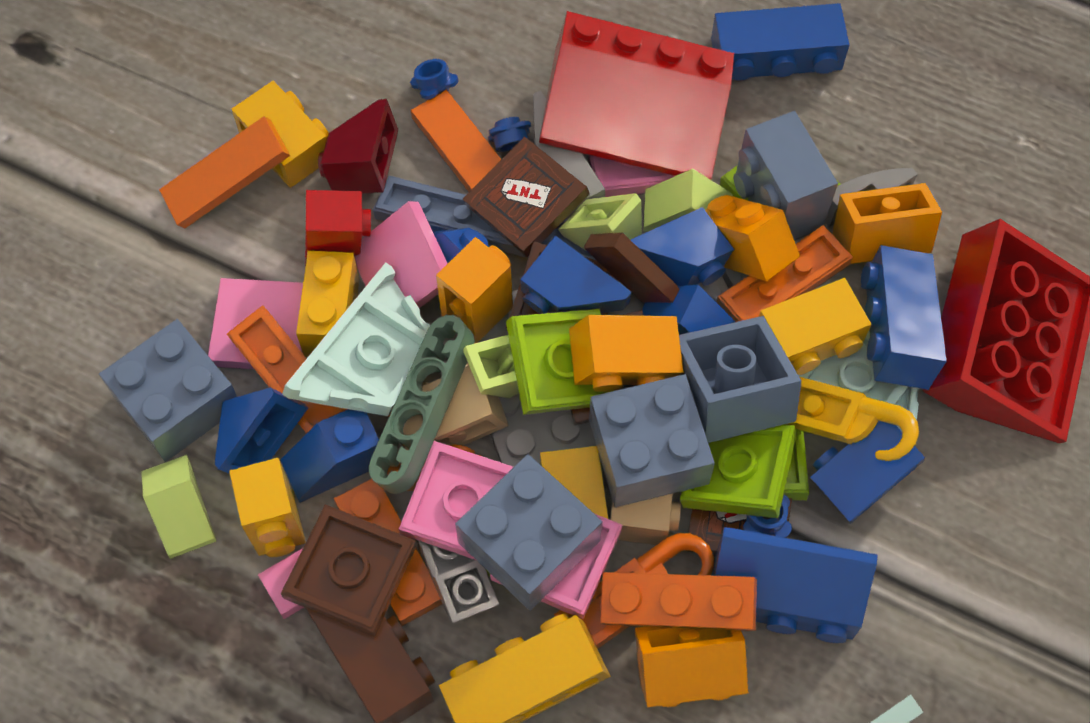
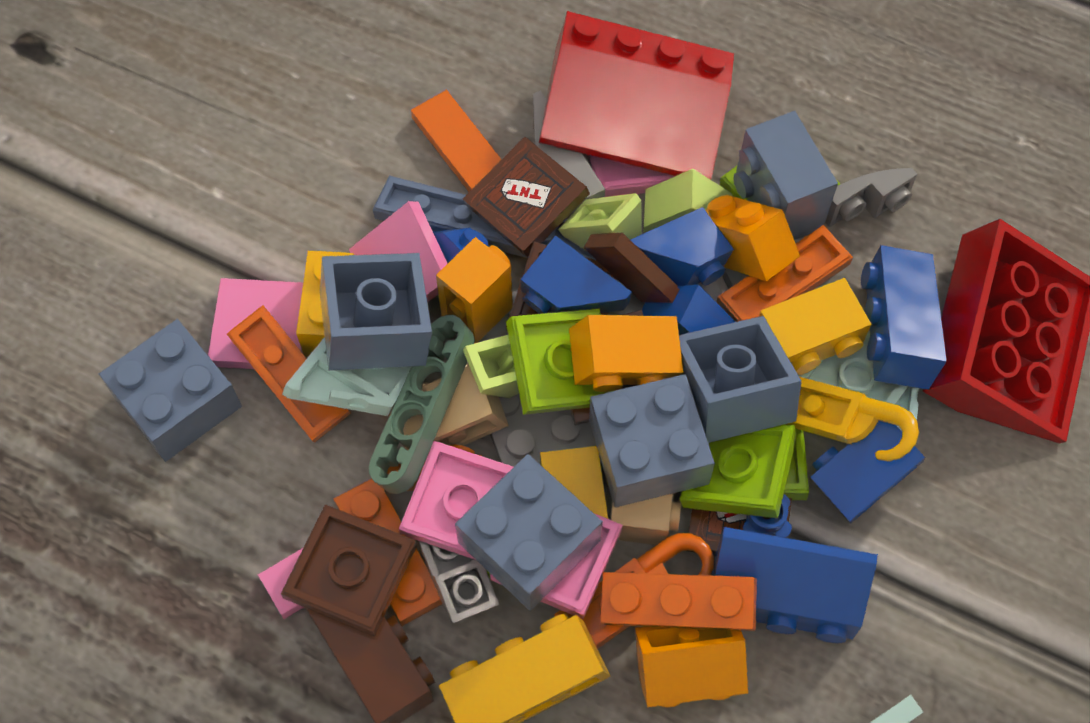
(177, 506): yellowish green slope -> none
(224, 172): orange tile -> none
(255, 427): blue slope -> none
(267, 508): yellow brick -> none
(299, 133): yellow brick -> none
(331, 454): blue slope -> none
(336, 221): red slope -> none
(360, 150): dark red slope -> none
(374, 311): none -> sand blue brick
(433, 78): blue plate -> none
(508, 133): blue plate -> none
(783, 40): blue brick -> none
(889, 217): light orange brick -> none

